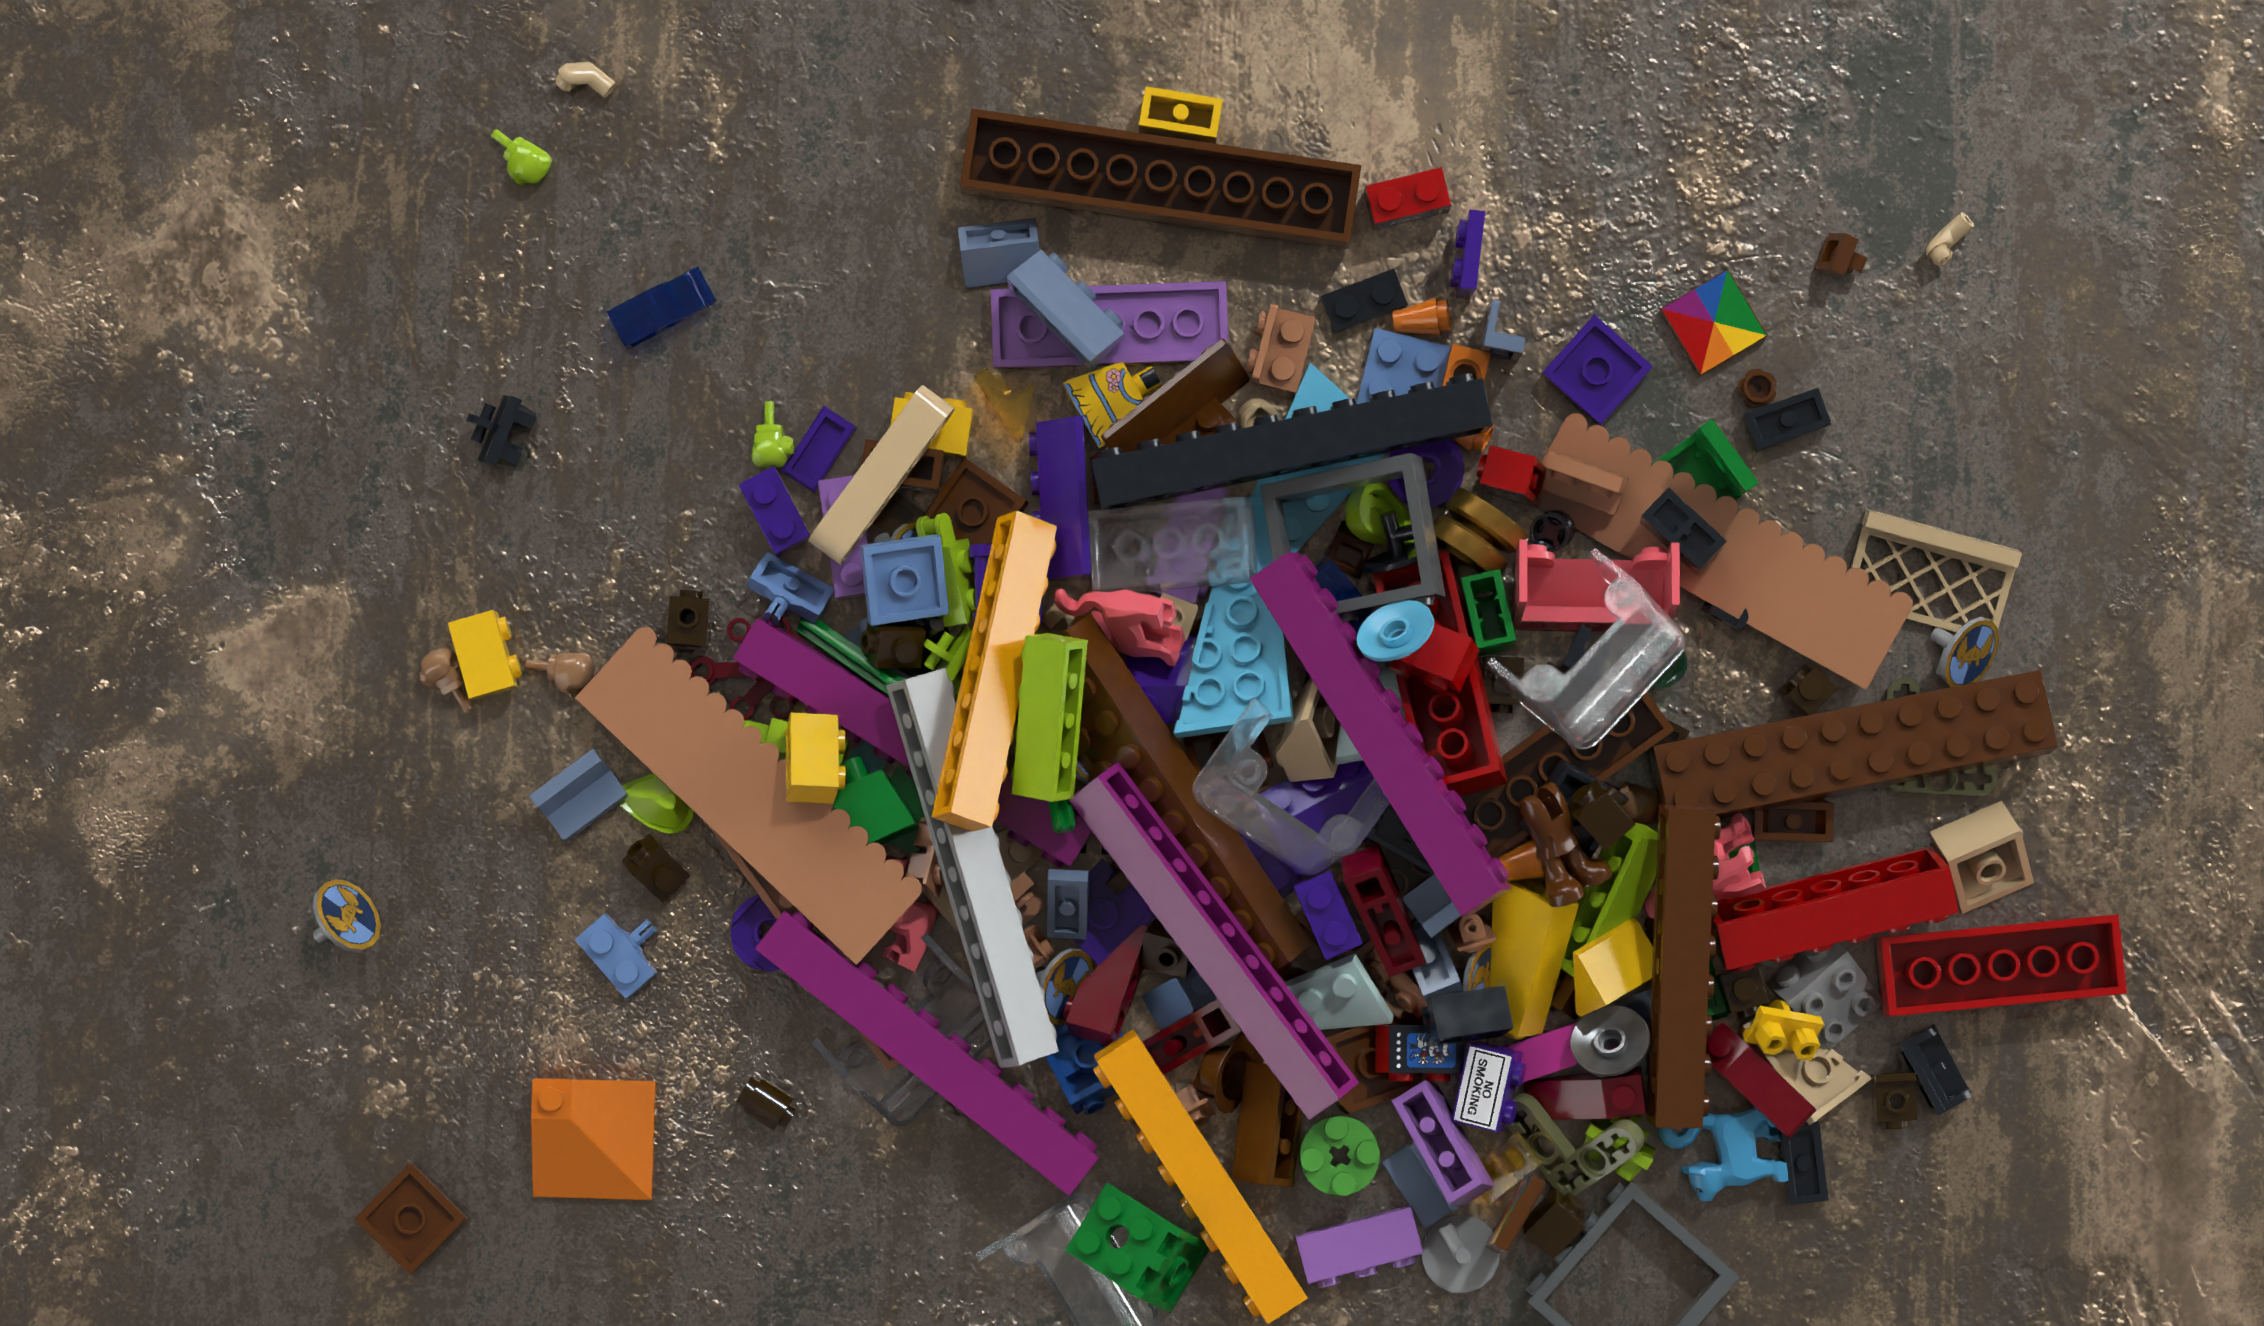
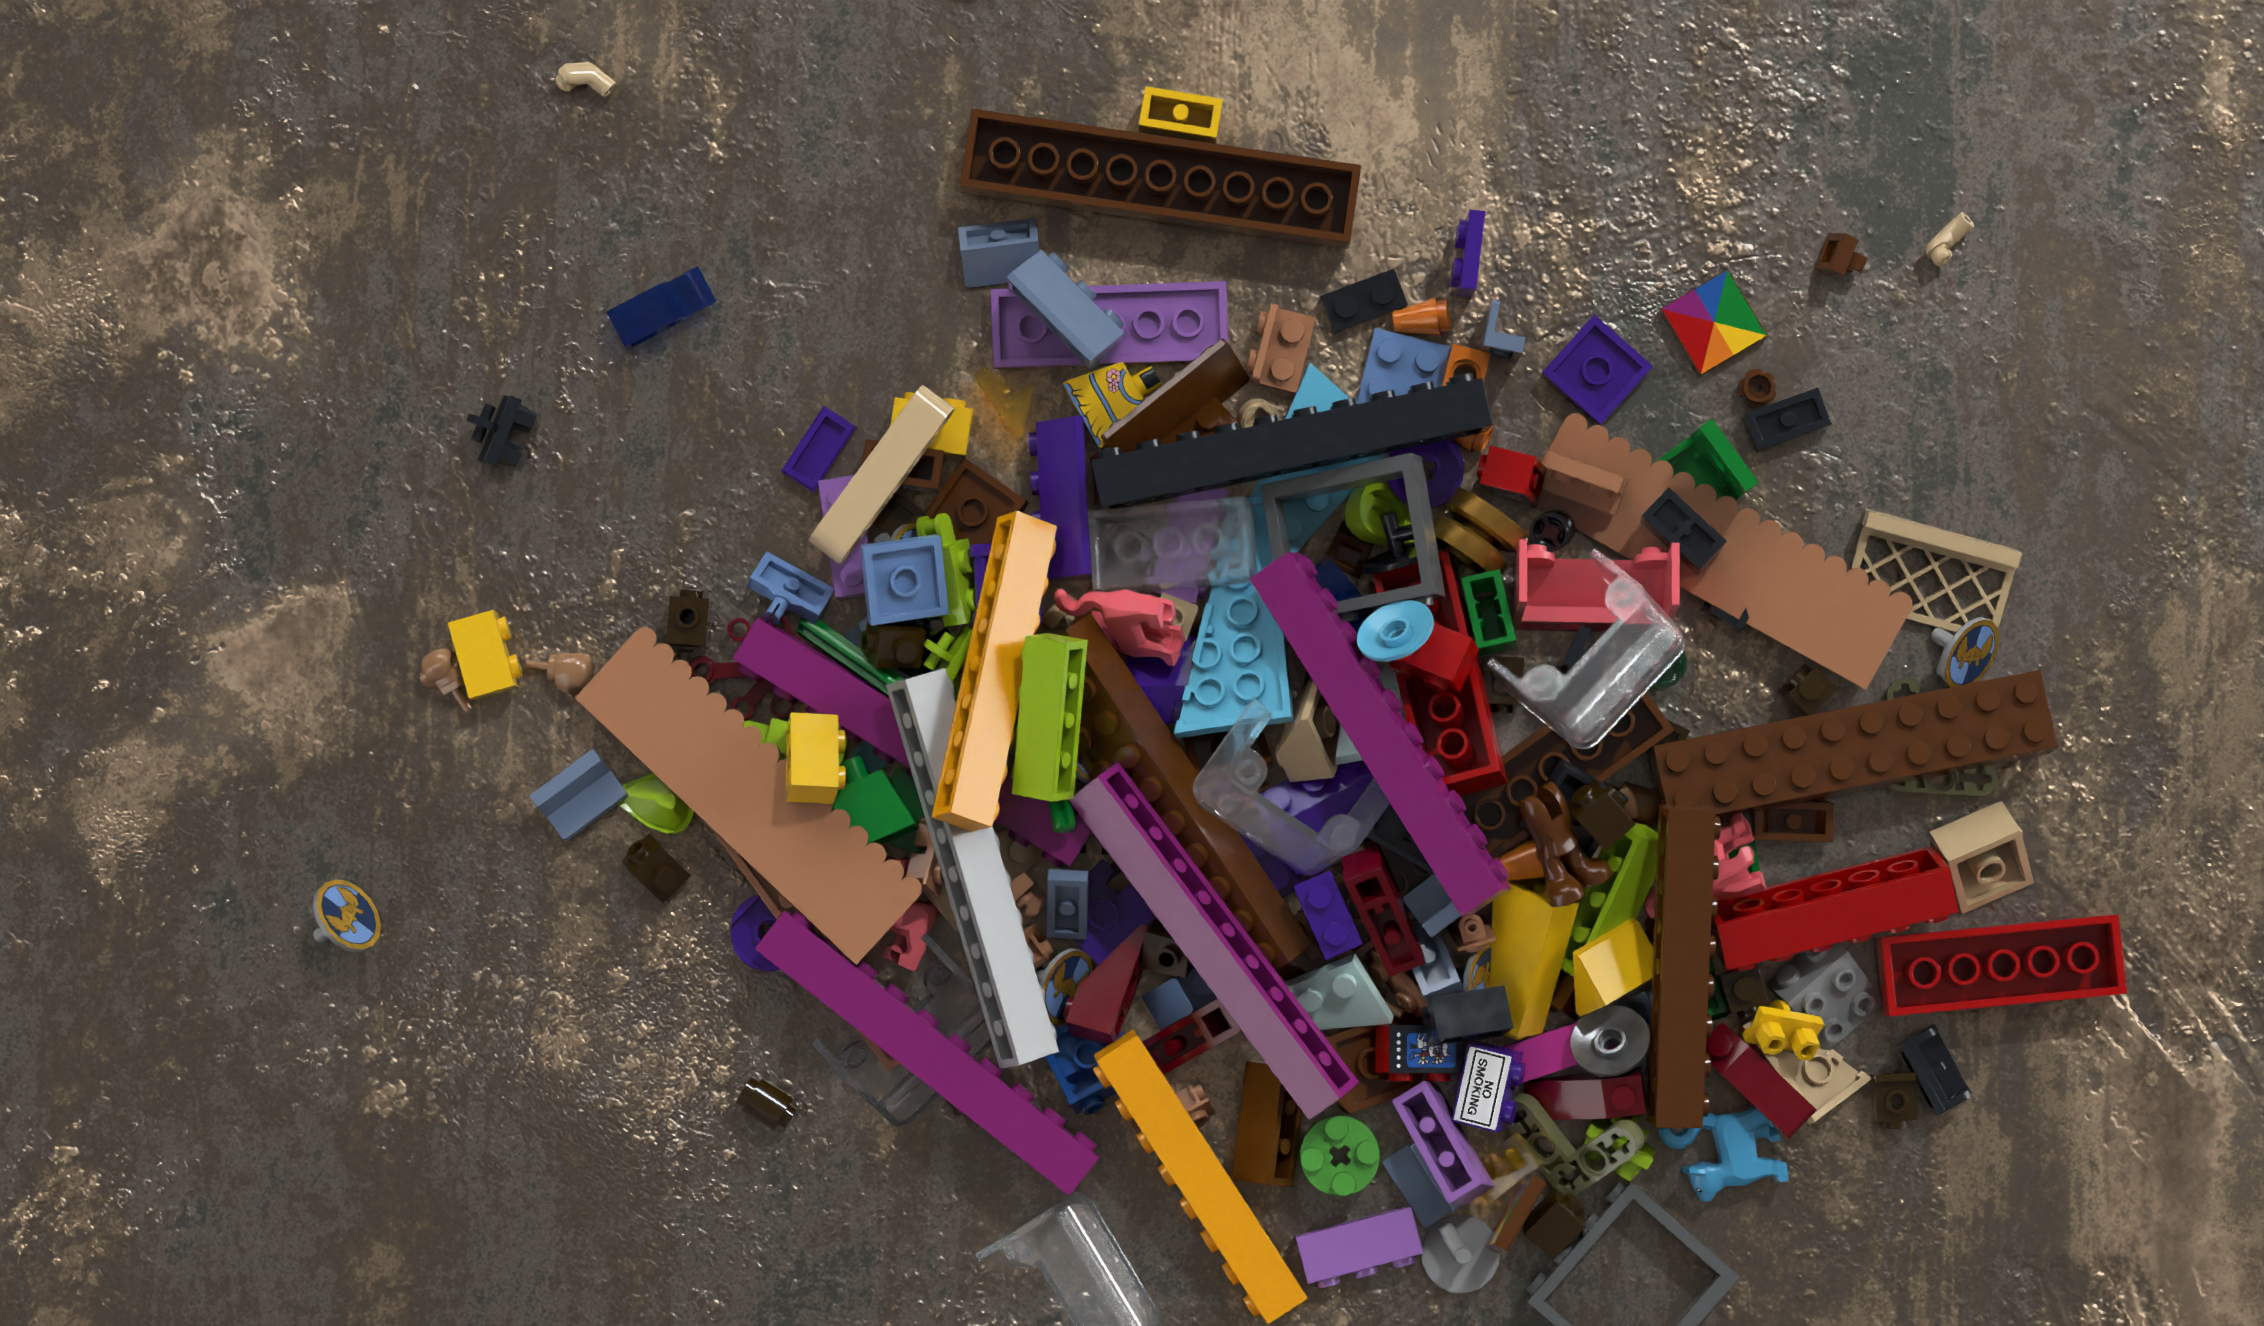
(410, 1218): reddish brown plate -> none
(525, 160): lime piece -> none
(593, 1138): orange slope -> none
(619, 953): medium blue plate -> none
(769, 443): lime piece -> none
(775, 511): dark purple brick -> none
(1153, 1262): green bracket -> none
(1223, 1072): reddish brown piece -> none
(1407, 198): red brick -> none
(1804, 1165): black plate -> none

